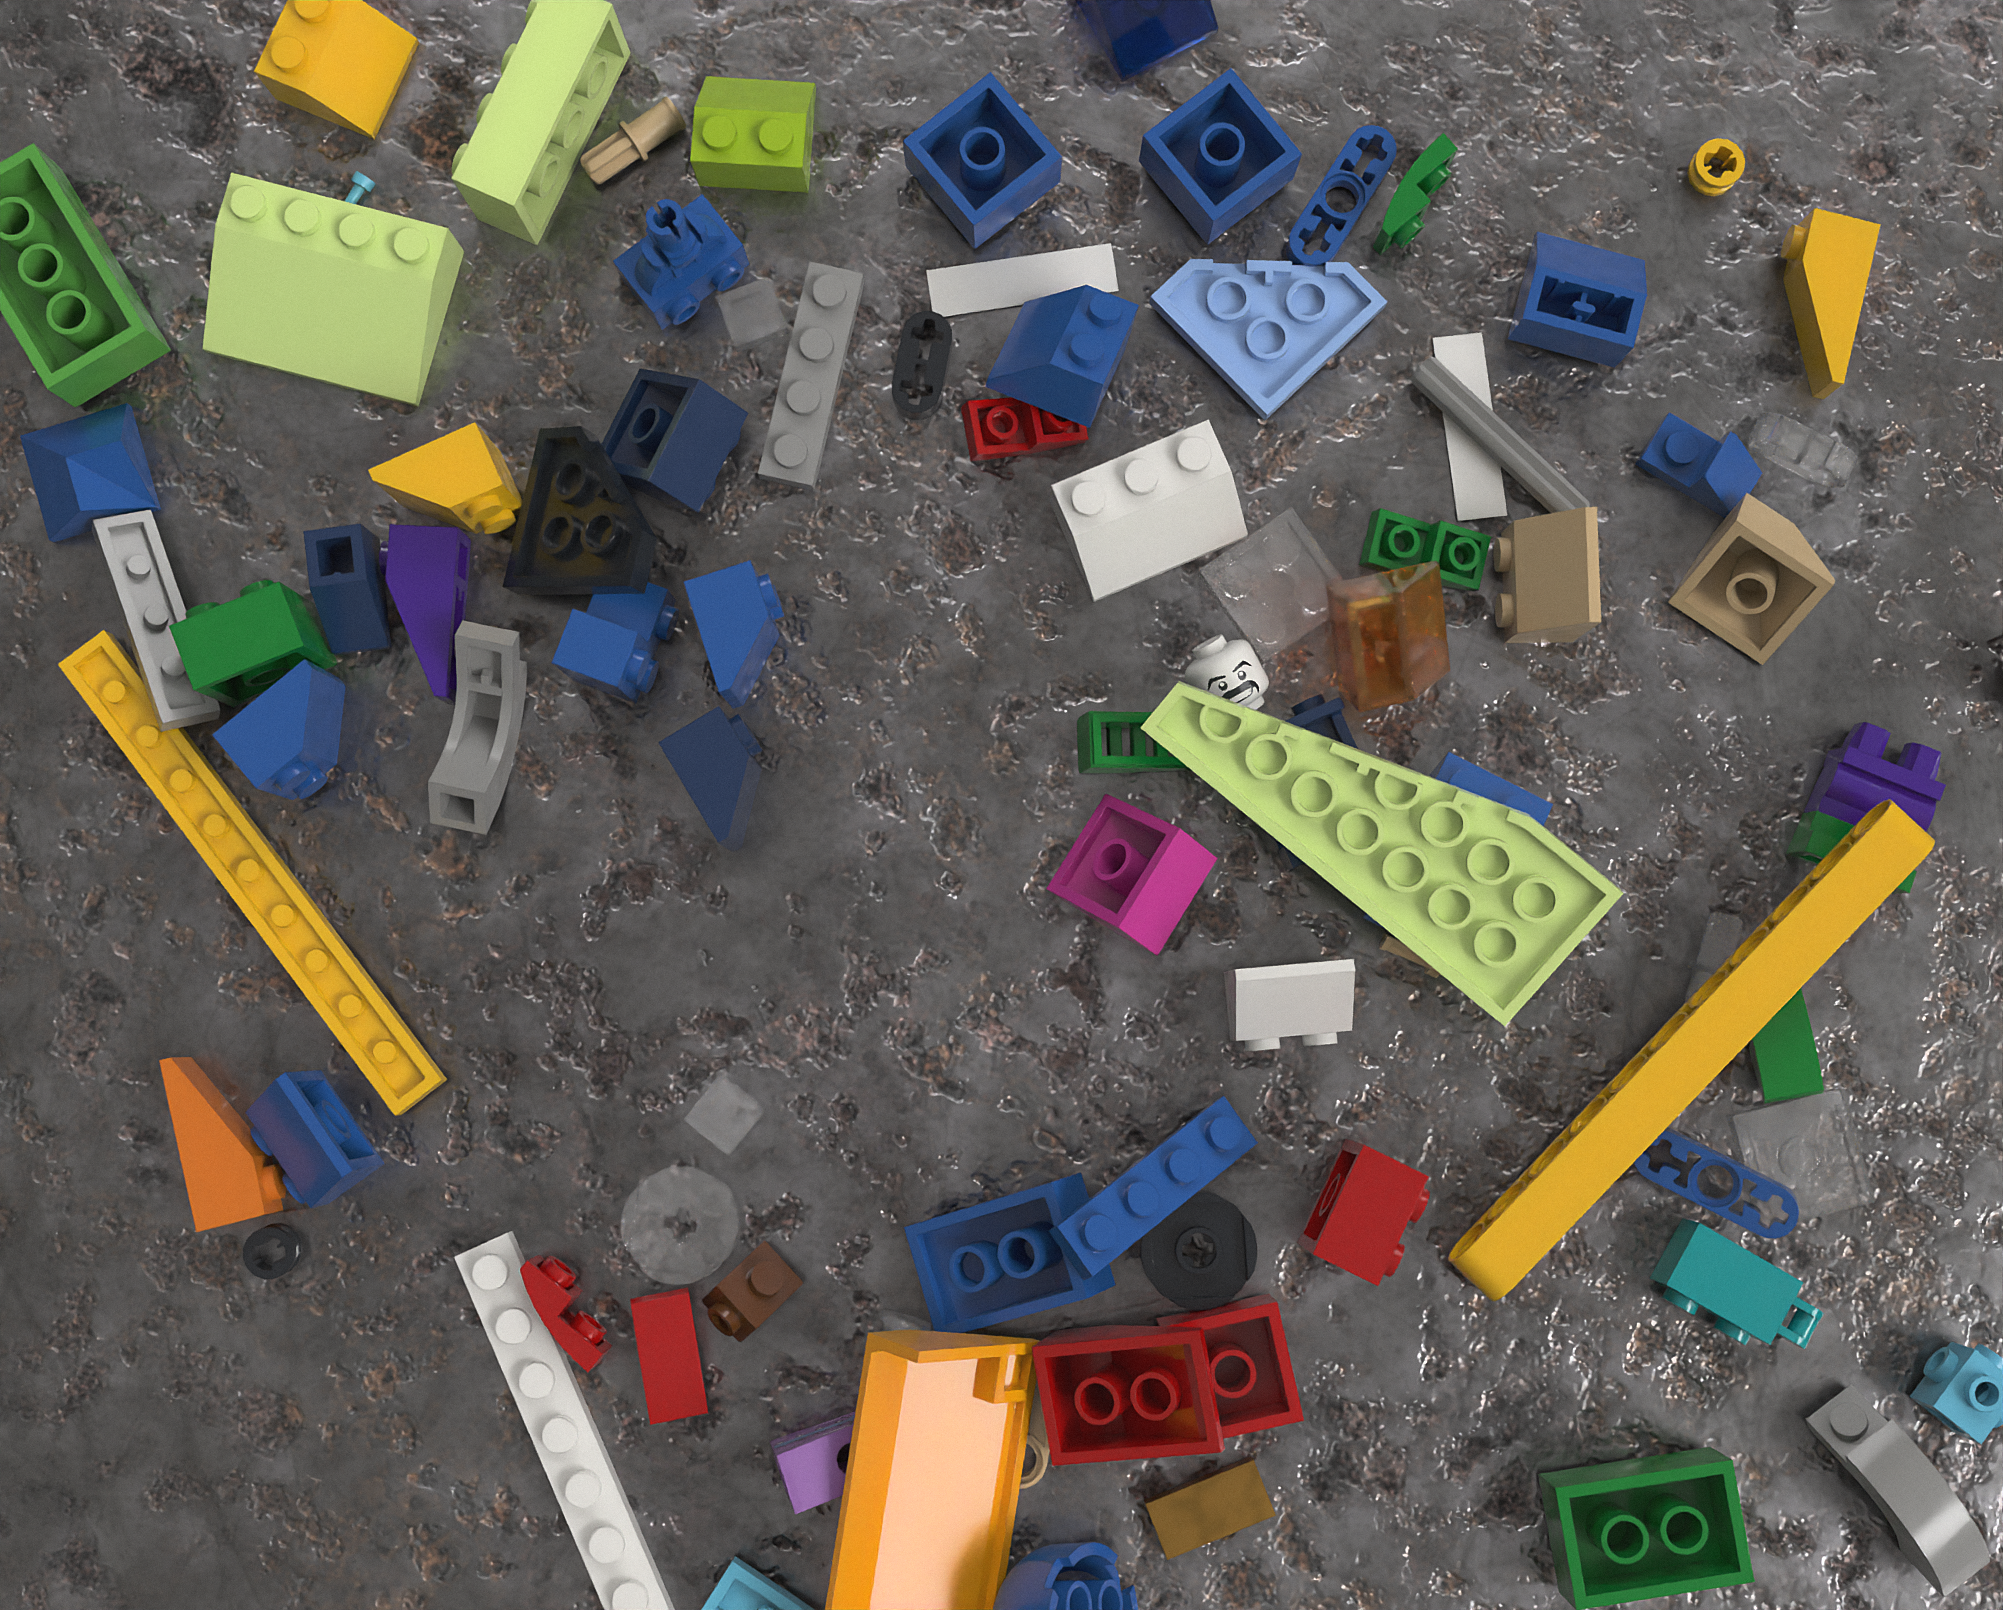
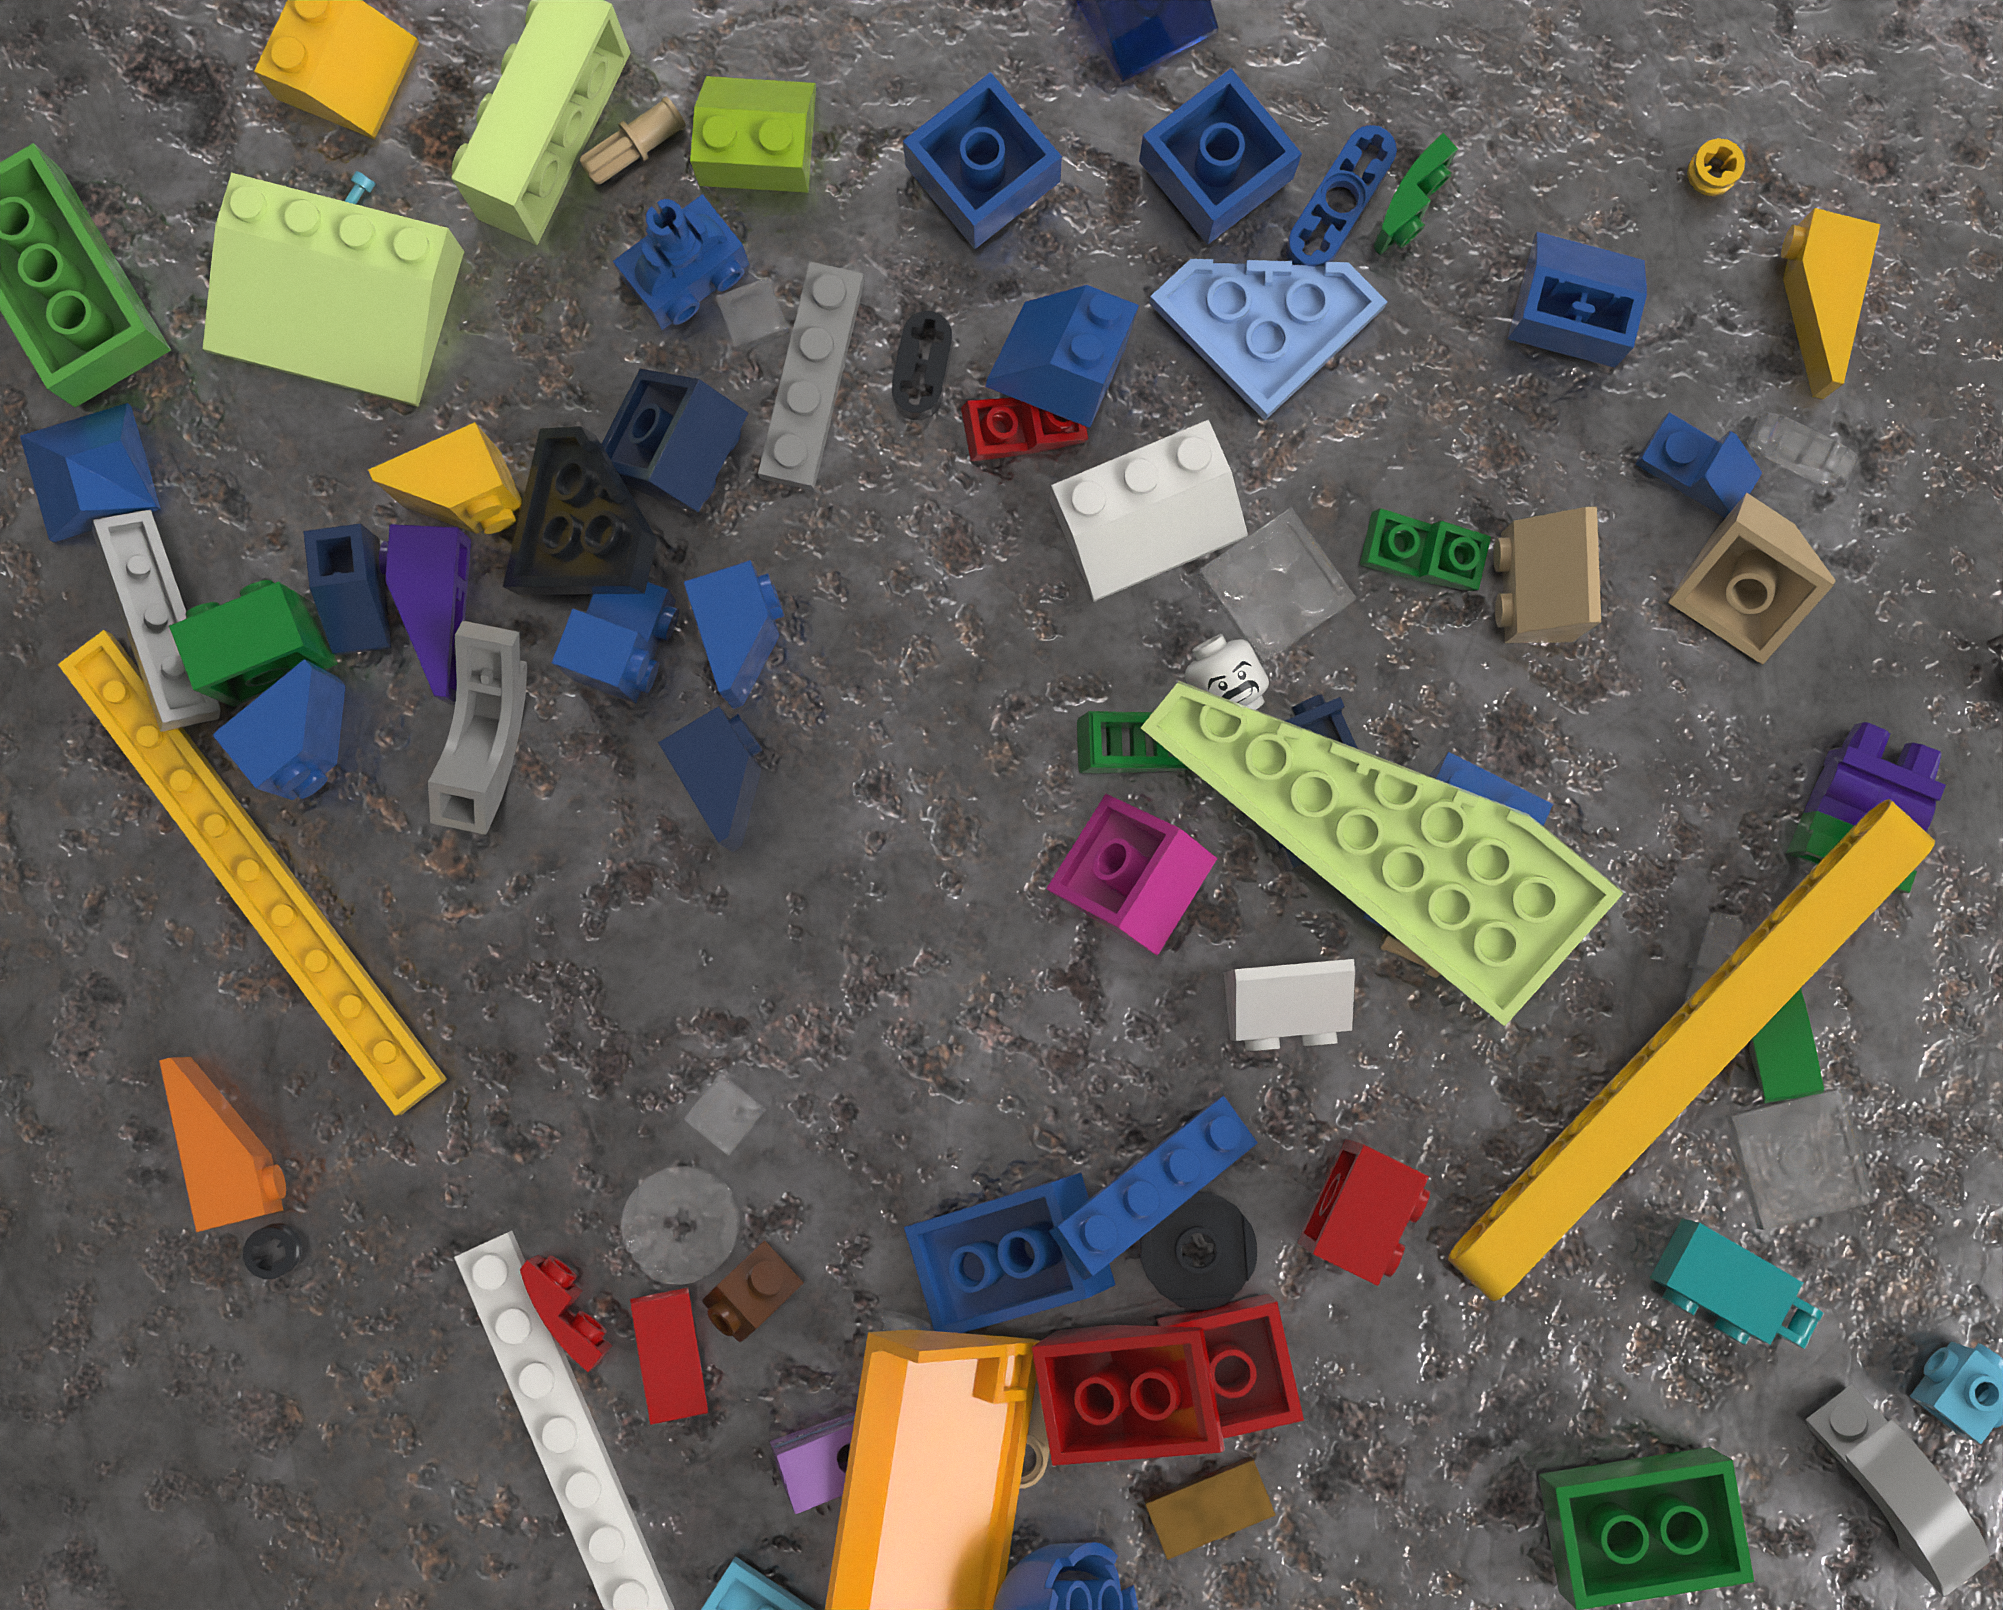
(311, 1137): blue slope -> none
(1019, 279): white sticker -> none
(1389, 635): clear orange slope -> none
(1473, 471): white sticker -> none
(1496, 437): light grey axle -> none
(1762, 1190): blue beam -> none

